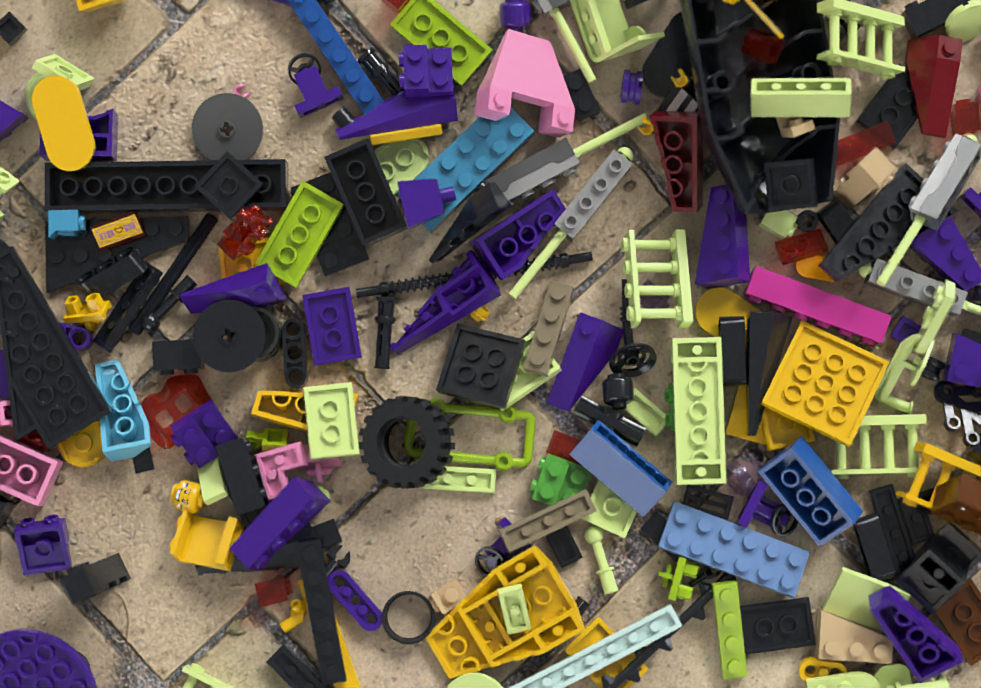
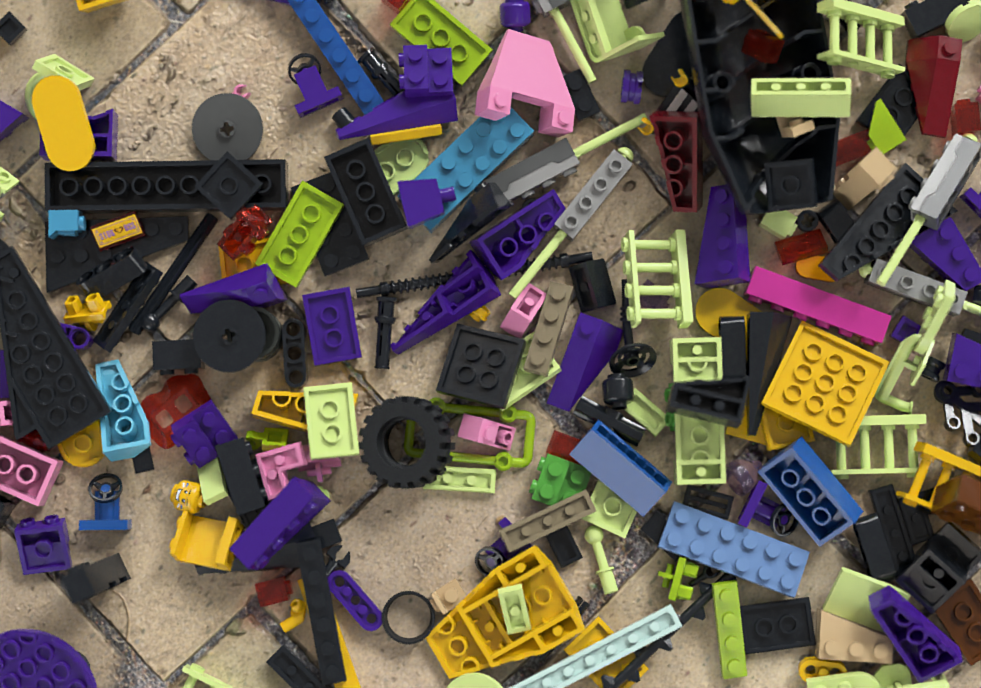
(106, 506): none -> blue piece
(486, 432): none -> bright pink slope
(523, 311): none -> bright pink slope
(592, 285): none -> black panel
(710, 400): none -> black wedge
(883, 129): none -> lime slope

